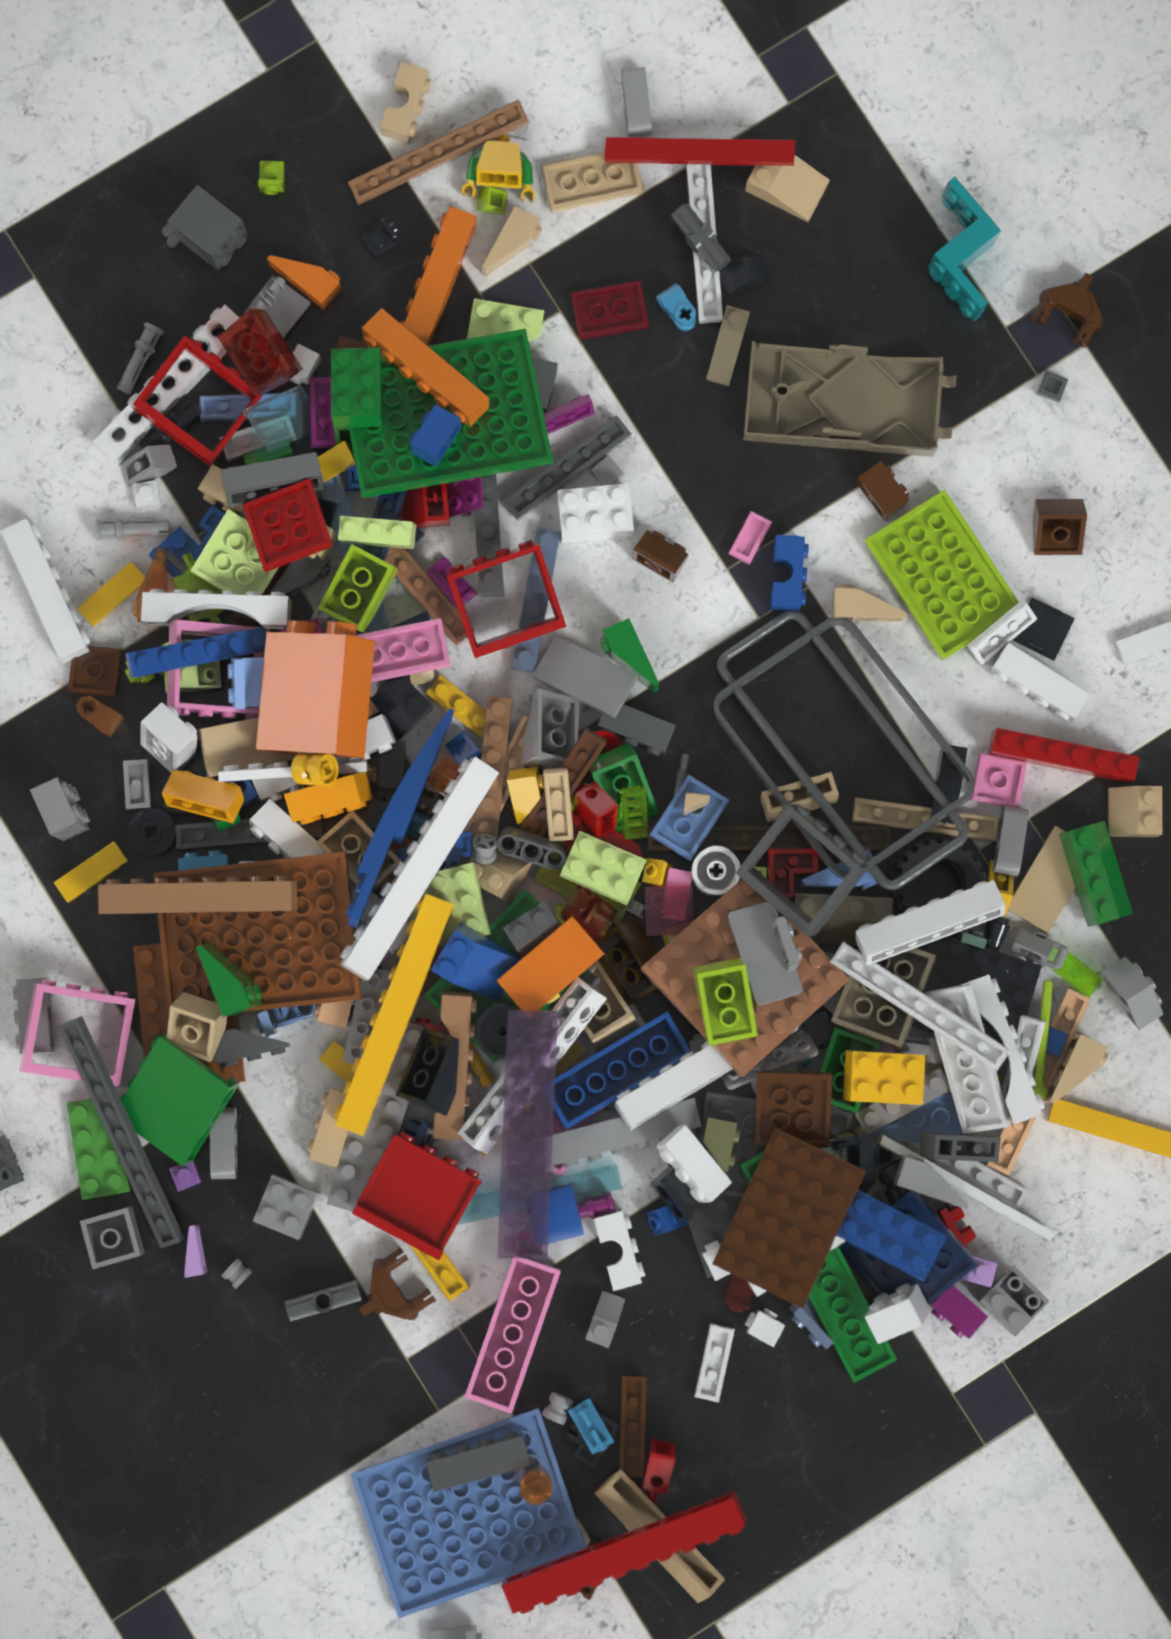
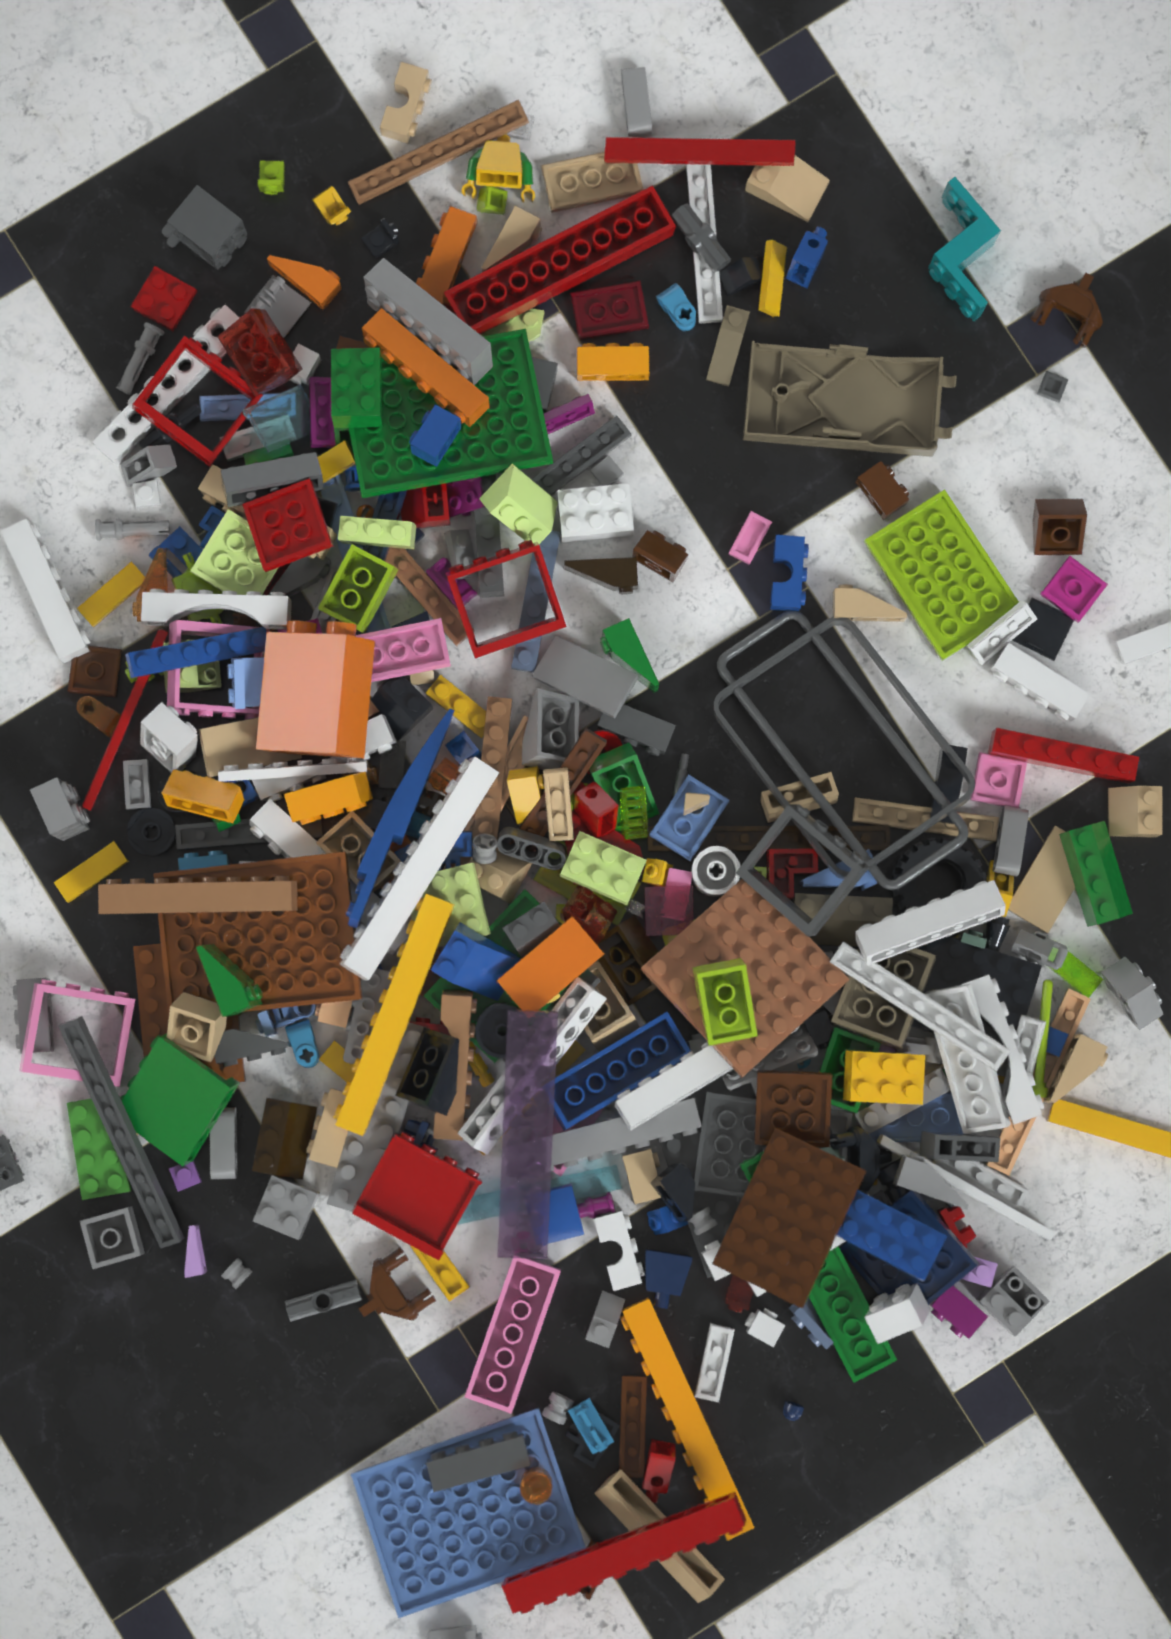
(120, 729): none -> red tile
(164, 298): none -> red plate
(284, 1138): none -> dark brown slope
(302, 1039): none -> dark azure piece
(314, 769): yellow wheel -> none
(331, 206): none -> yellow bracket
(361, 509): none -> orange hinge
(428, 320): none -> light grey brick
(460, 549): none -> light grey plate
(521, 505): none -> yellowish green slope
(561, 262): none -> red brick
(611, 573): none -> dark brown slope
(612, 362): none -> light orange brick
(640, 1172): none -> tan brick
(665, 1275): none -> dark blue torso
(680, 1404): none -> light orange brick
(693, 1164): white brick -> none
(702, 1221): none -> light grey wheel
(719, 1141): olive slope -> none
(767, 951): light grey bracket -> none
(772, 278): none -> yellow tile
(792, 1411): none -> dark blue hinge
(807, 257): none -> blue torso
(1073, 589): none -> dark pink plate

